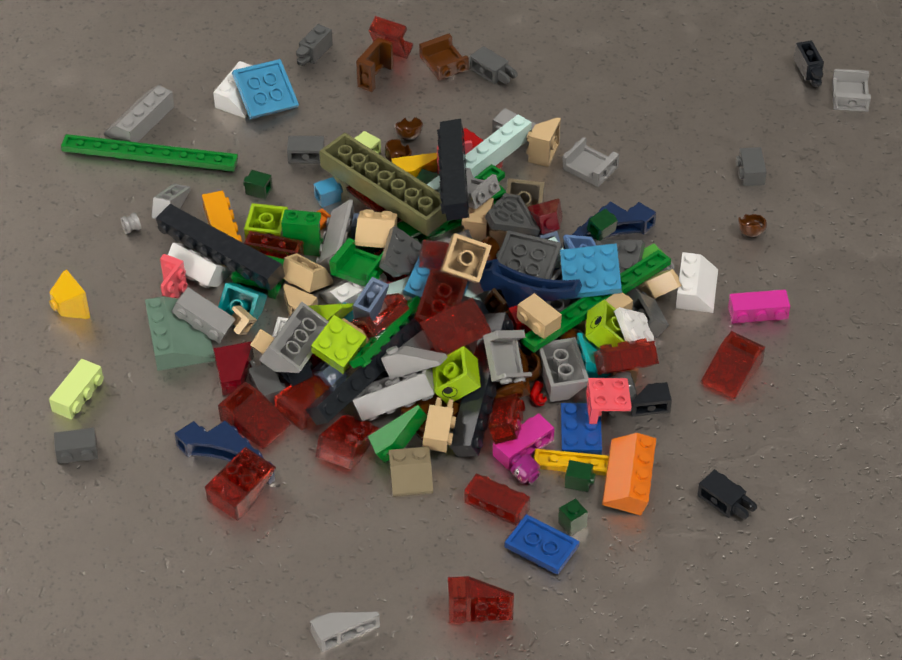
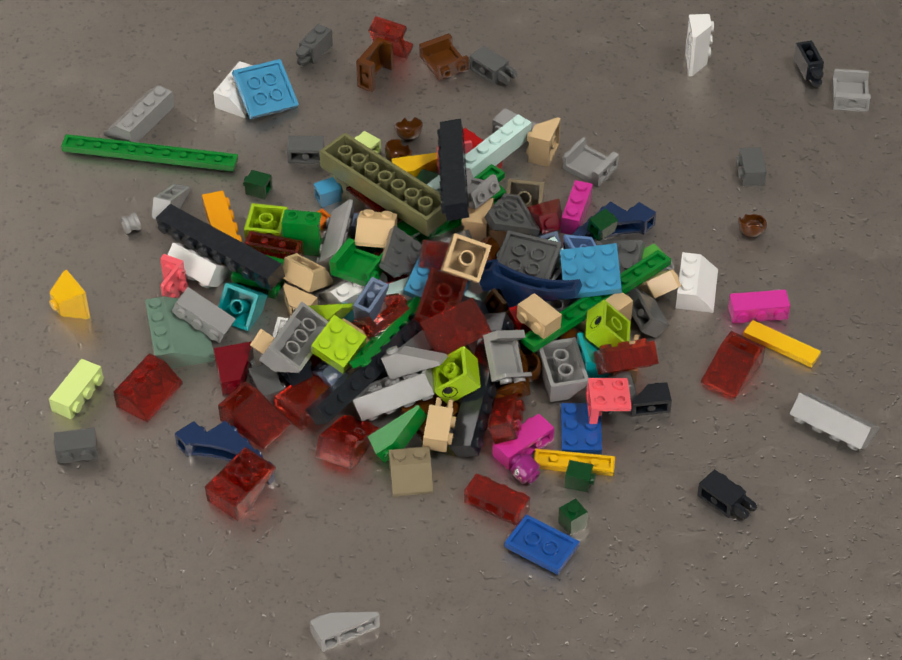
(147, 388): none -> clear red slope
(243, 320): tan panel -> none
(478, 601): clear red slope -> none
(536, 395): red arm -> none
(576, 207): none -> dark pink brick
(629, 473): orange slope -> none
(633, 325): white plate -> none
(698, 42): none -> white slope
(782, 343): none -> yellow tile
(833, 420): none -> light grey slope

